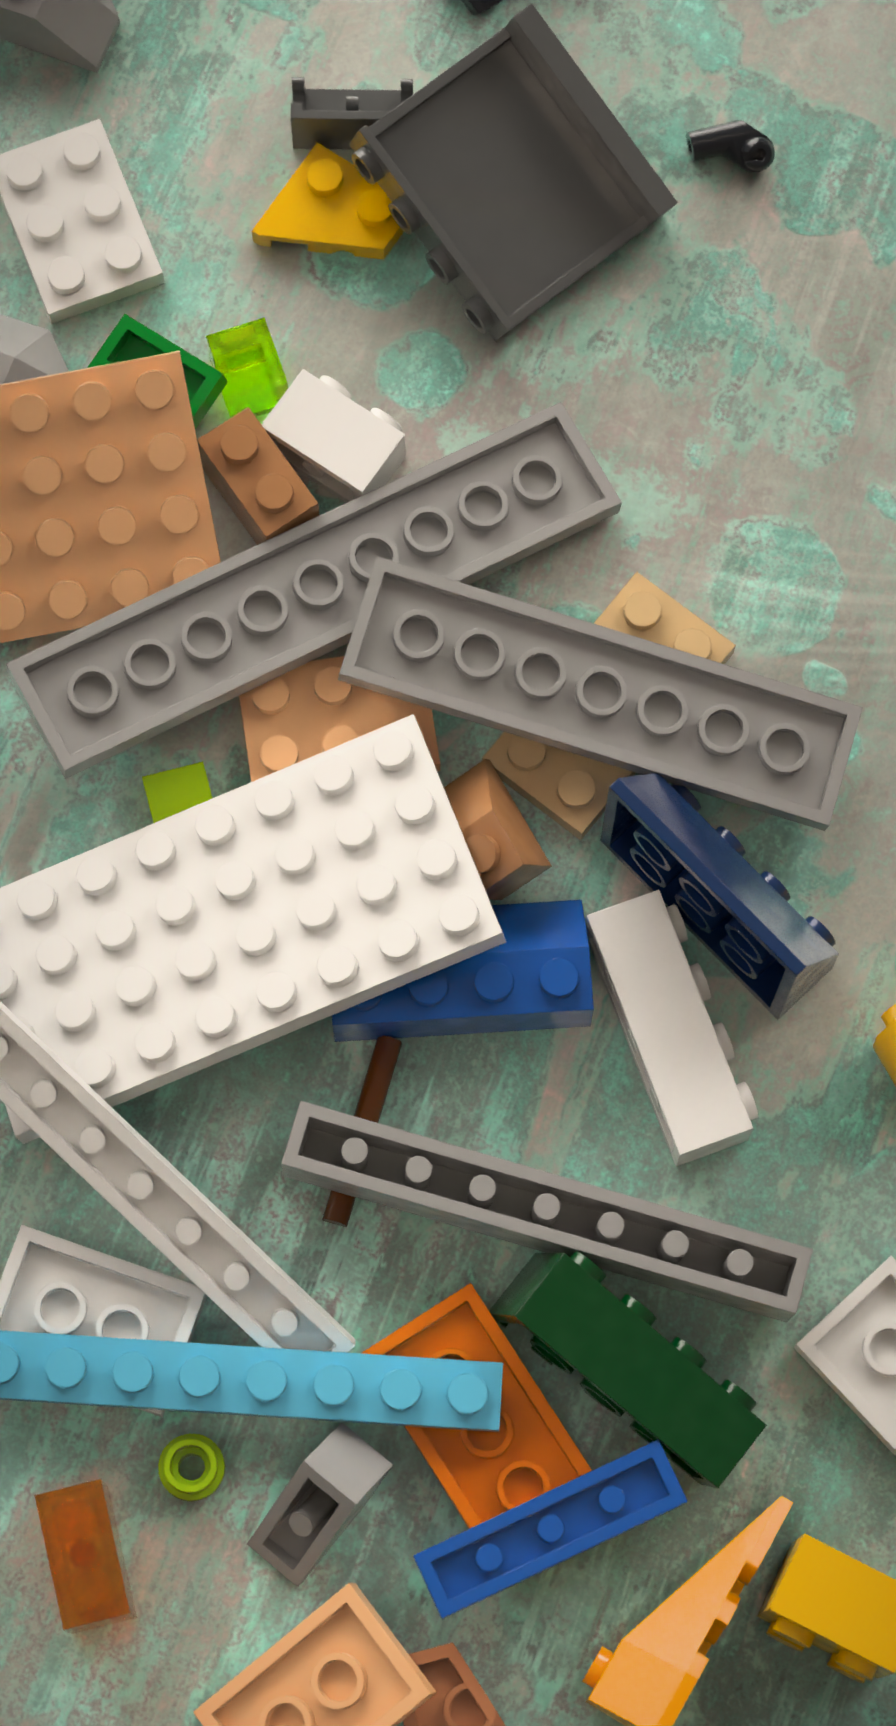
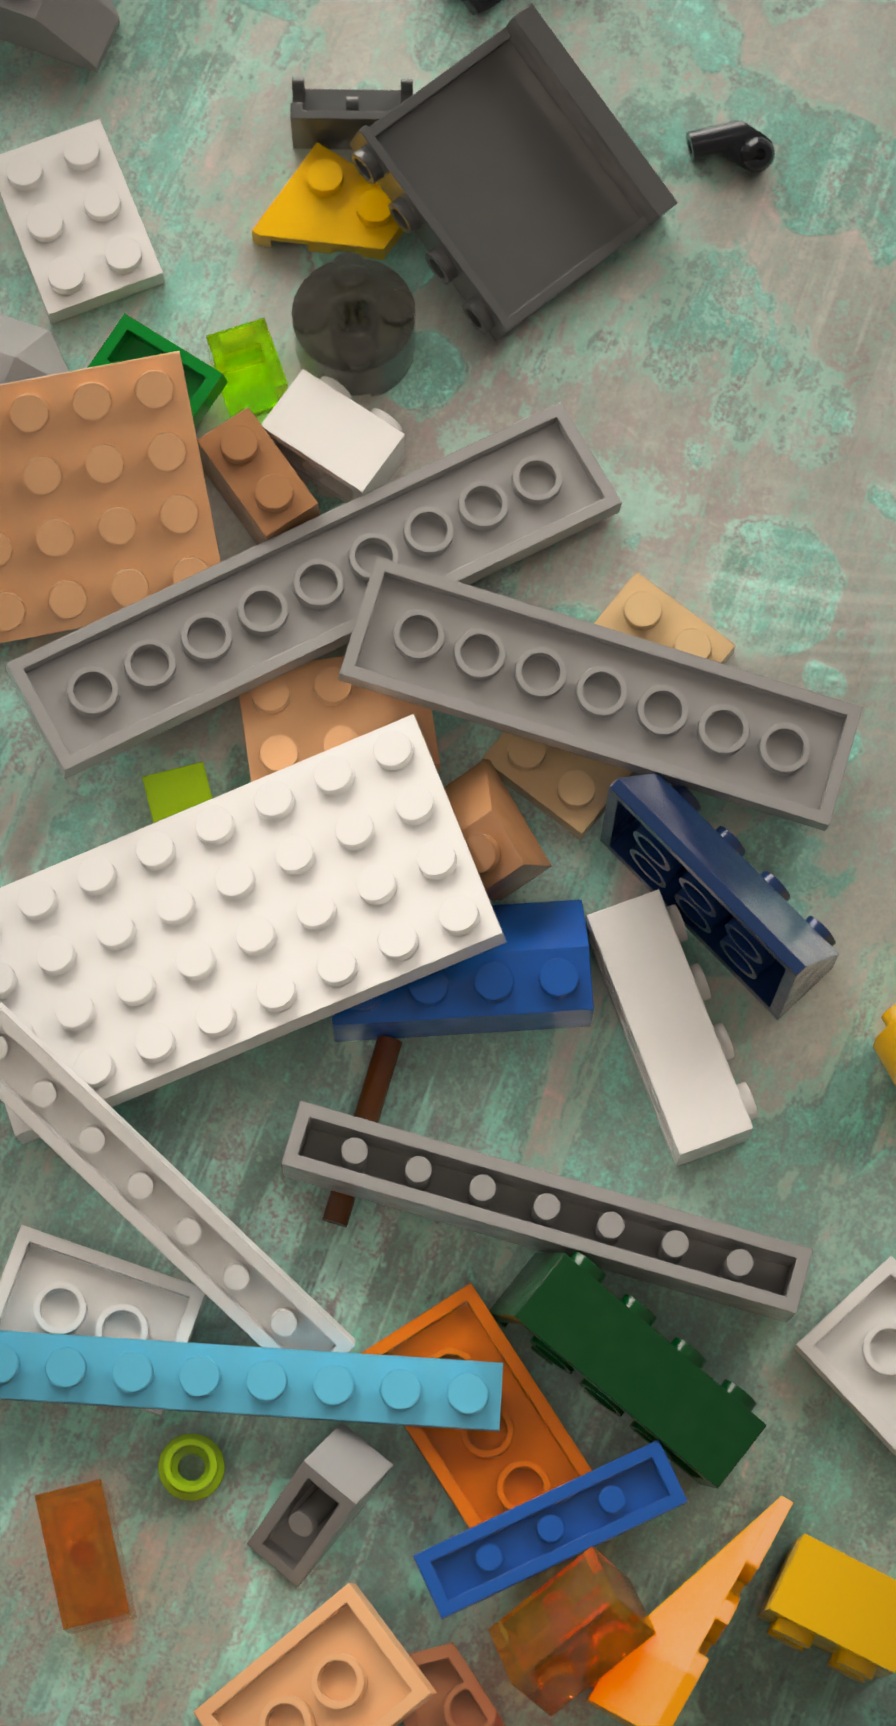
(380, 321): none -> clear smoke brick
(571, 1631): none -> clear orange brick

